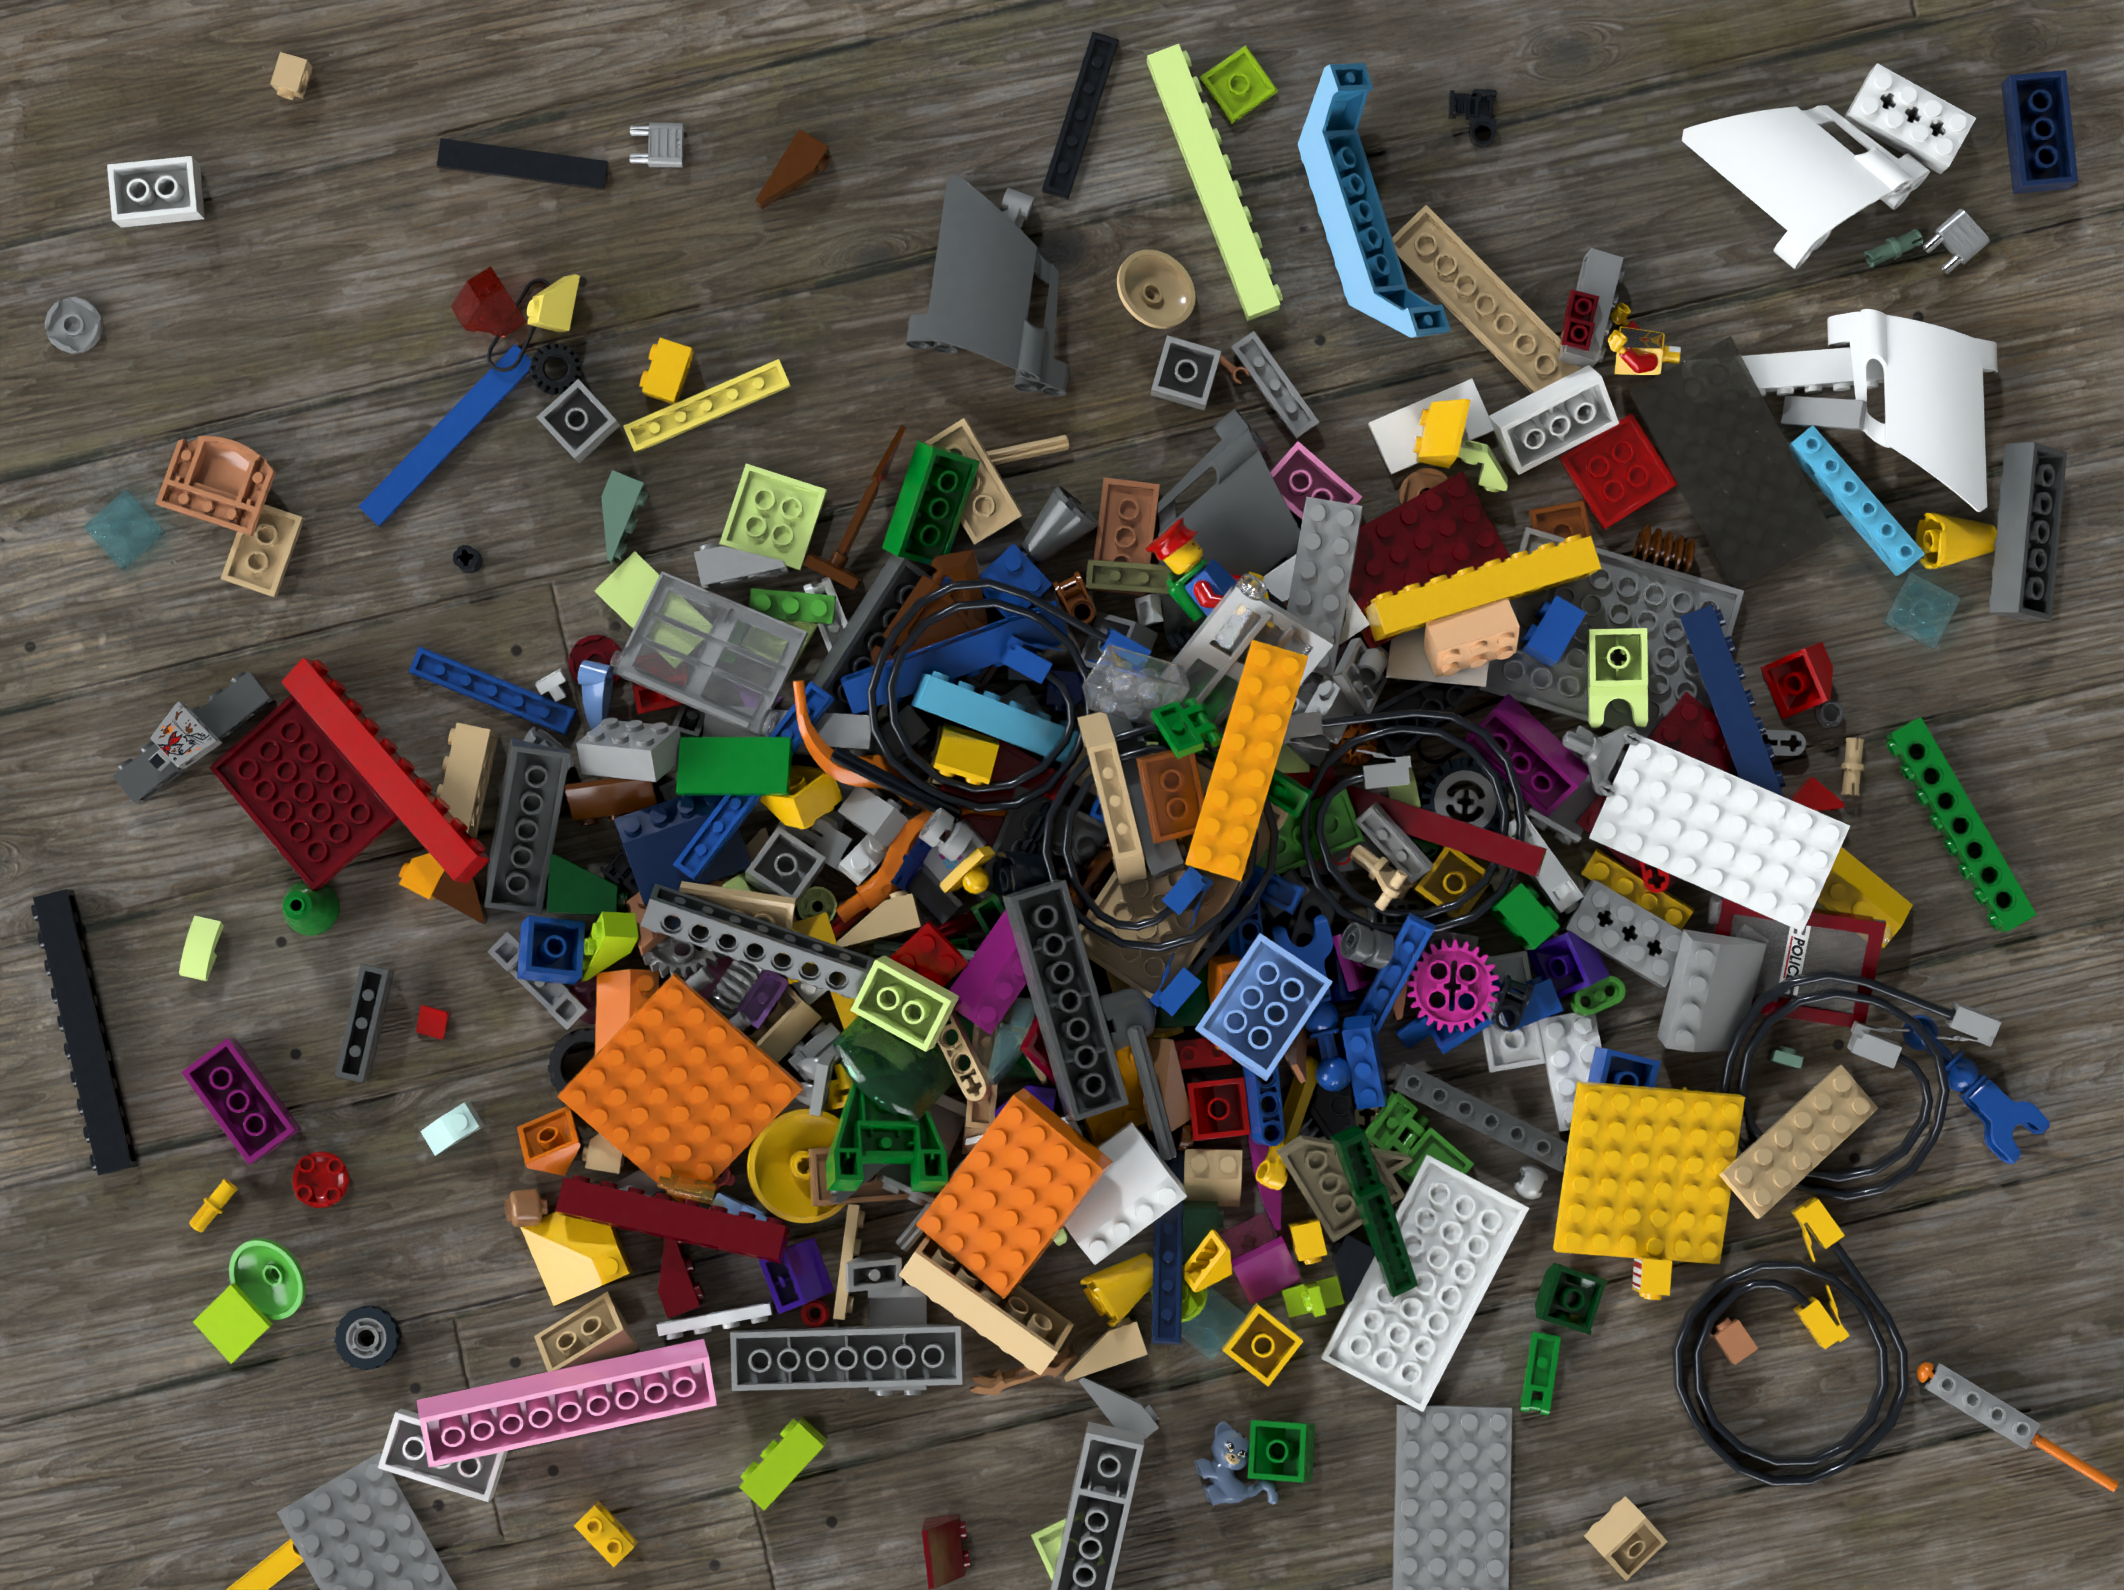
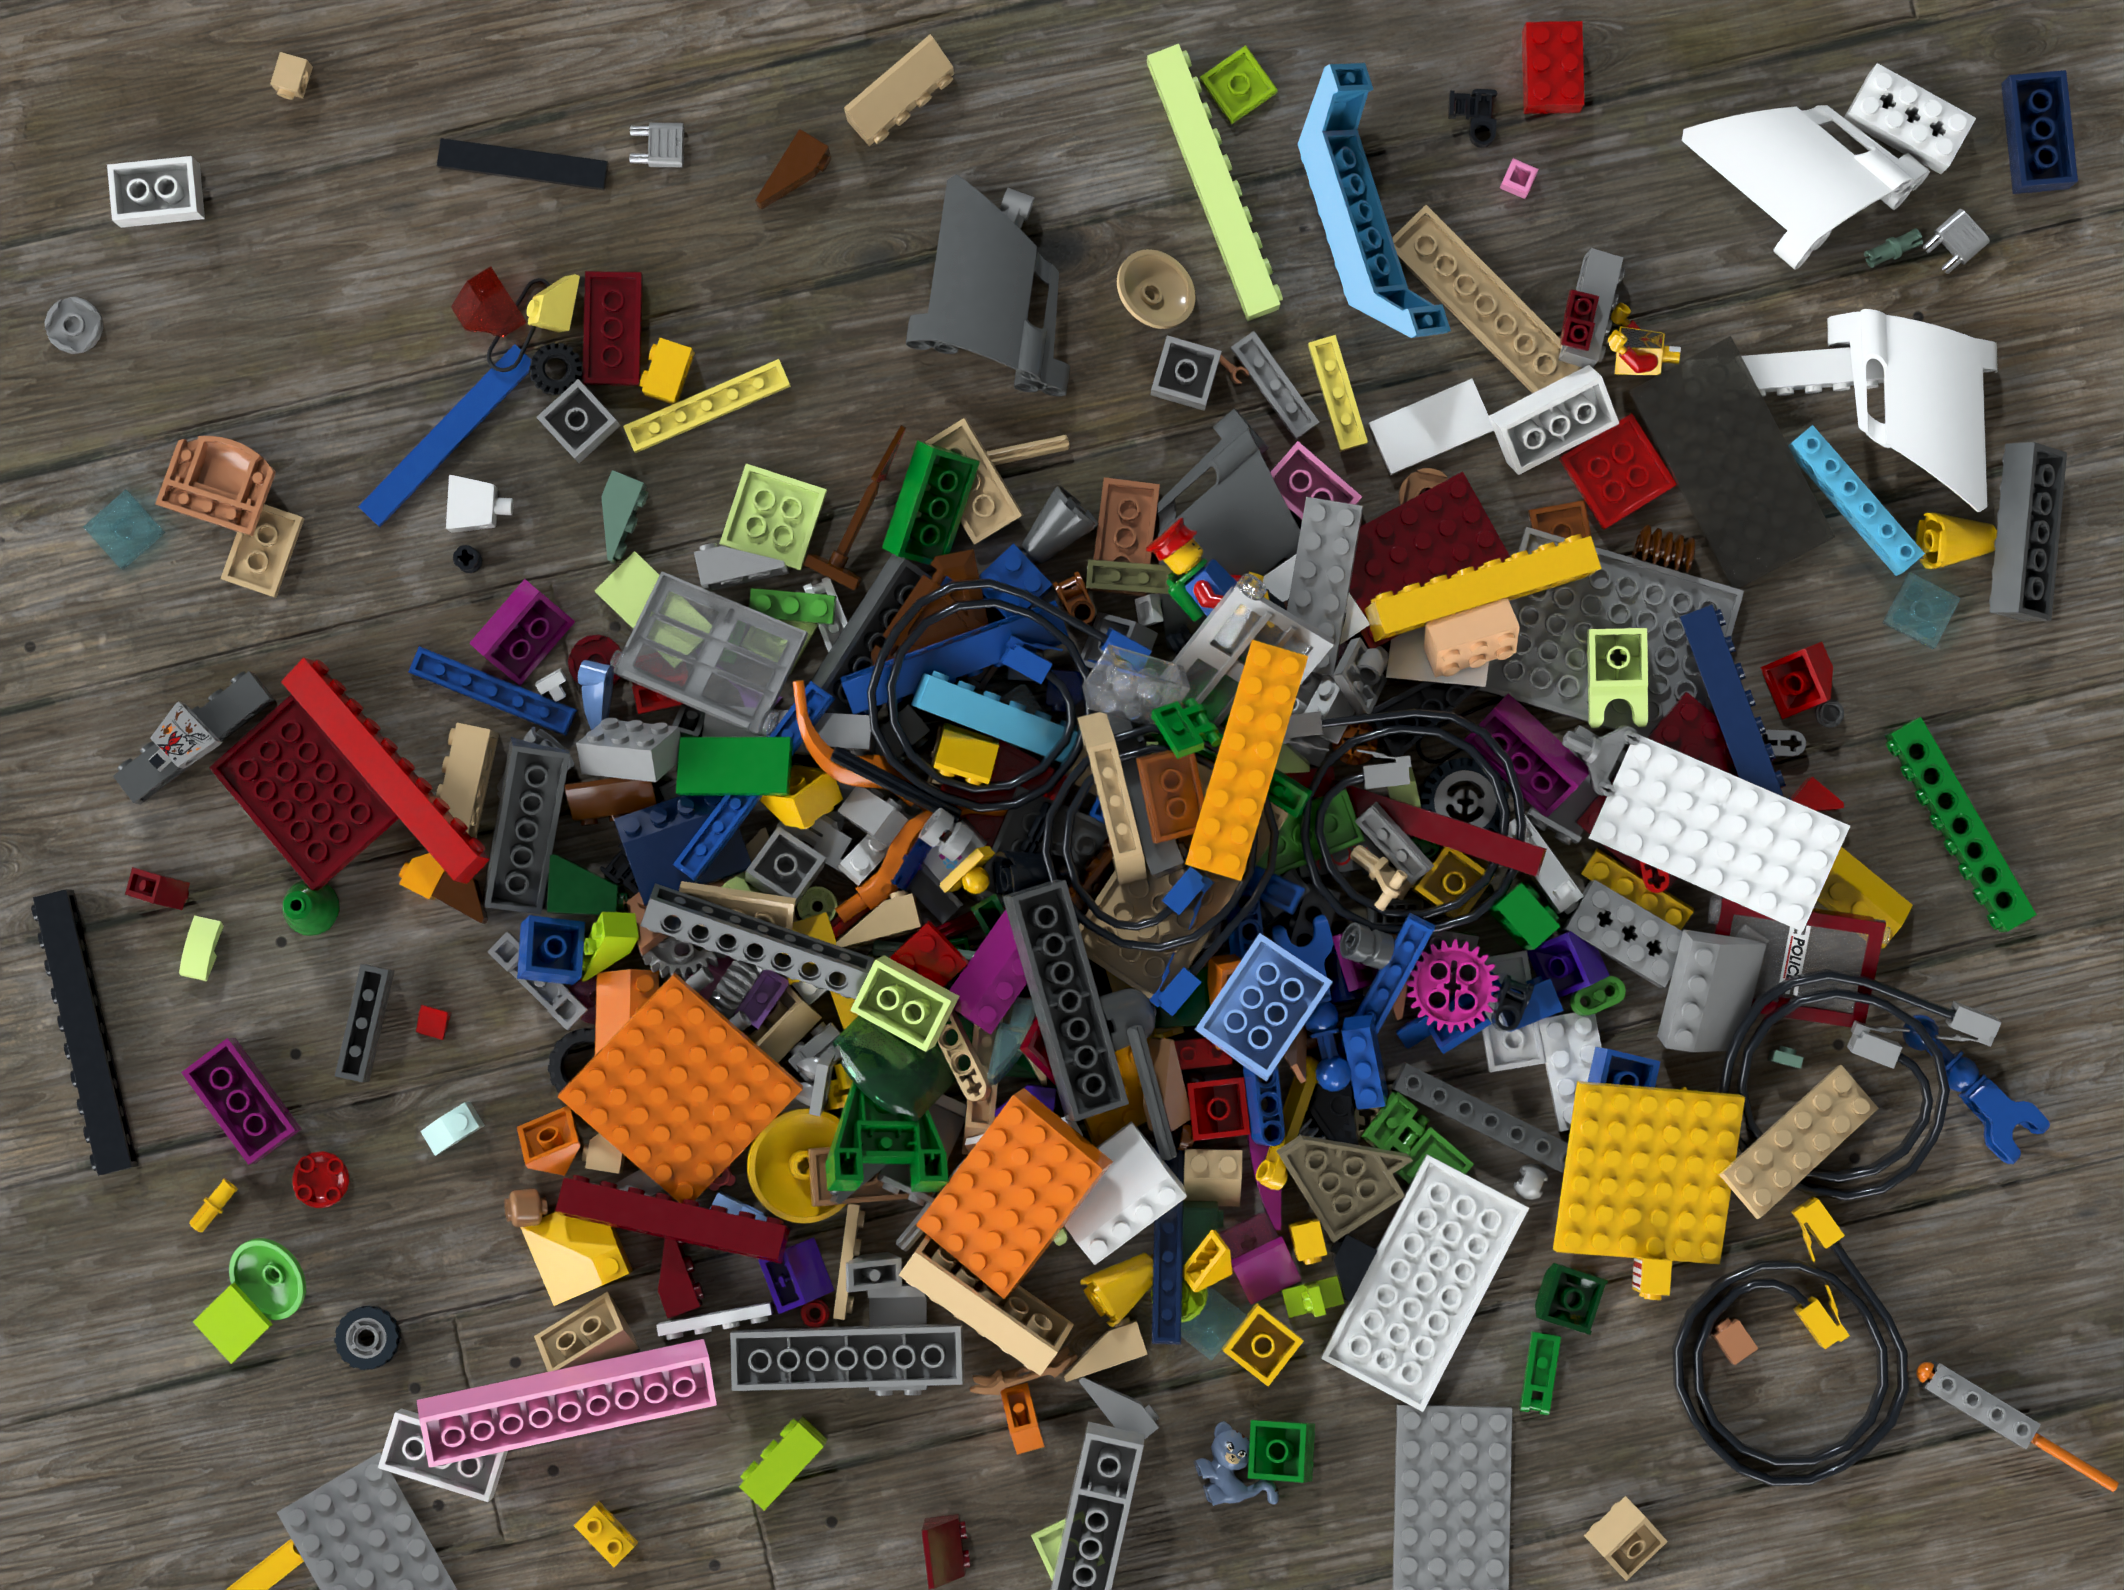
(157, 888): none -> dark red slope
(474, 505): none -> white torso
(522, 632): none -> magenta slope
(612, 328): none -> dark red plate
(688, 1188): clear yellow cylinder -> none
(899, 91): none -> tan slope
(1022, 1418): none -> orange slope
(1080, 115): black tile -> none
(1337, 393): none -> light yellow plate
(1375, 1209): dark green slope -> none
(1442, 432): yellow slope -> none
(1491, 473): yellowish green slope -> none
(1519, 178): none -> bright pink slope
(1553, 67): none -> red brick
(1553, 630): blue brick -> none
(1824, 412): light grey tile -> none
(1852, 767): tan pin -> none

